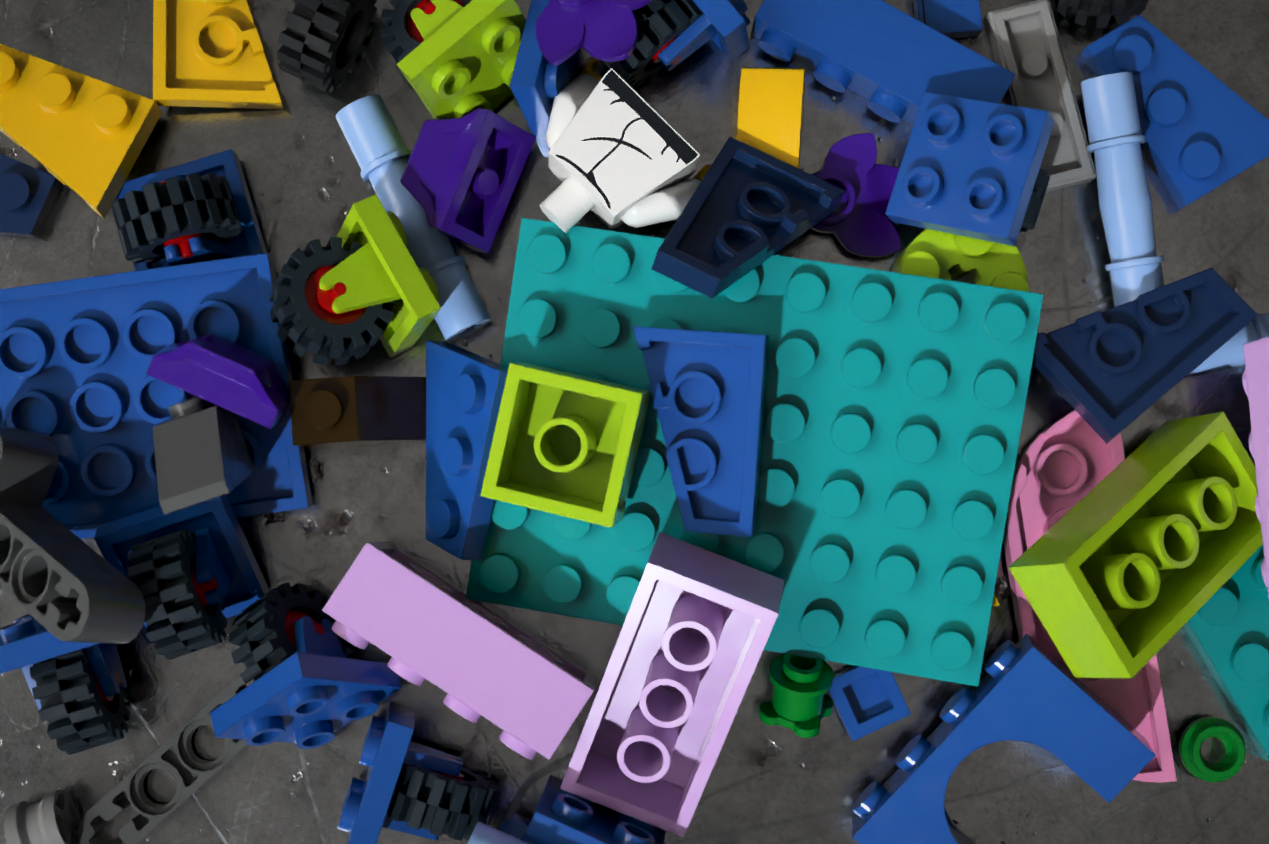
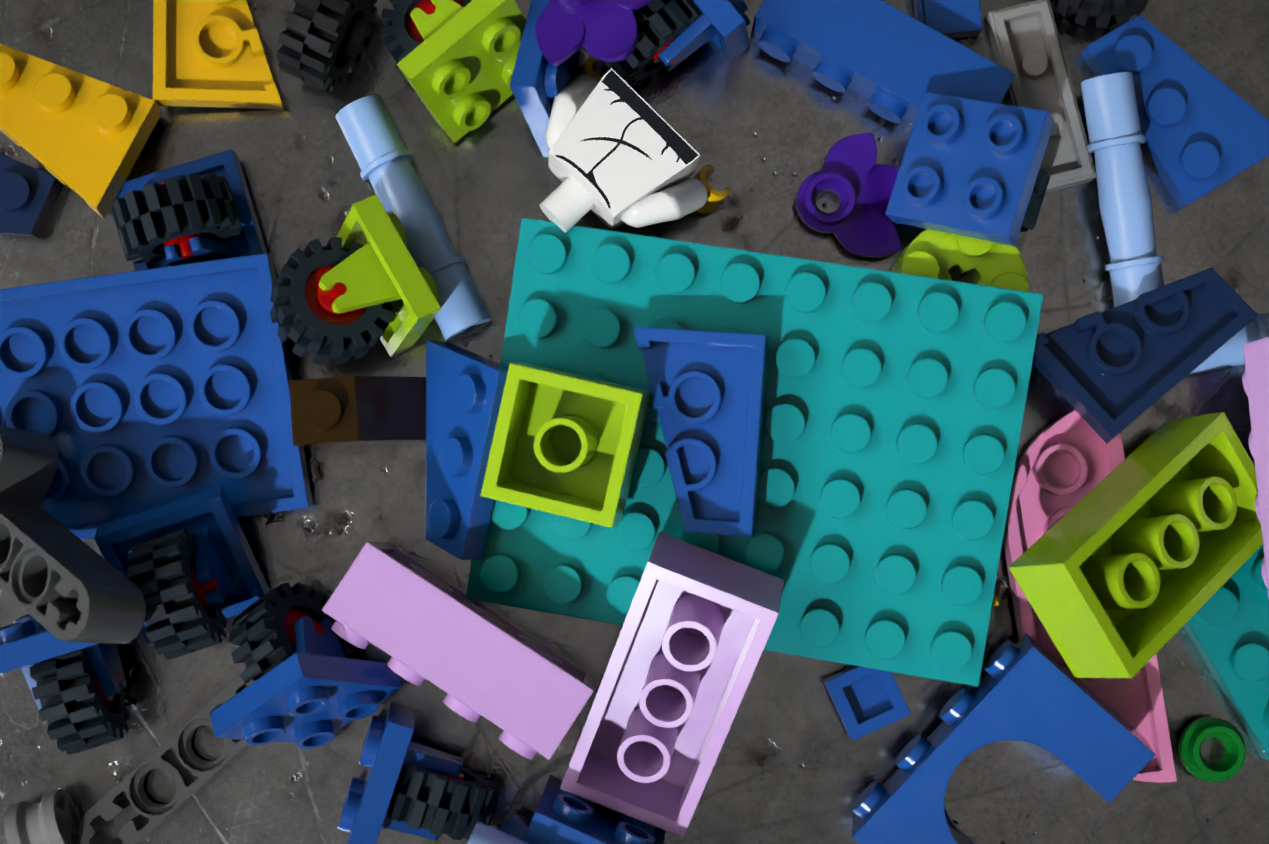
(199, 454): dark grey slope -> none
(225, 376): dark purple slope -> none
(467, 174): dark purple slope -> none
(741, 217): dark blue wing -> none
(772, 111): yellow slope -> none
(798, 694): green brick -> none

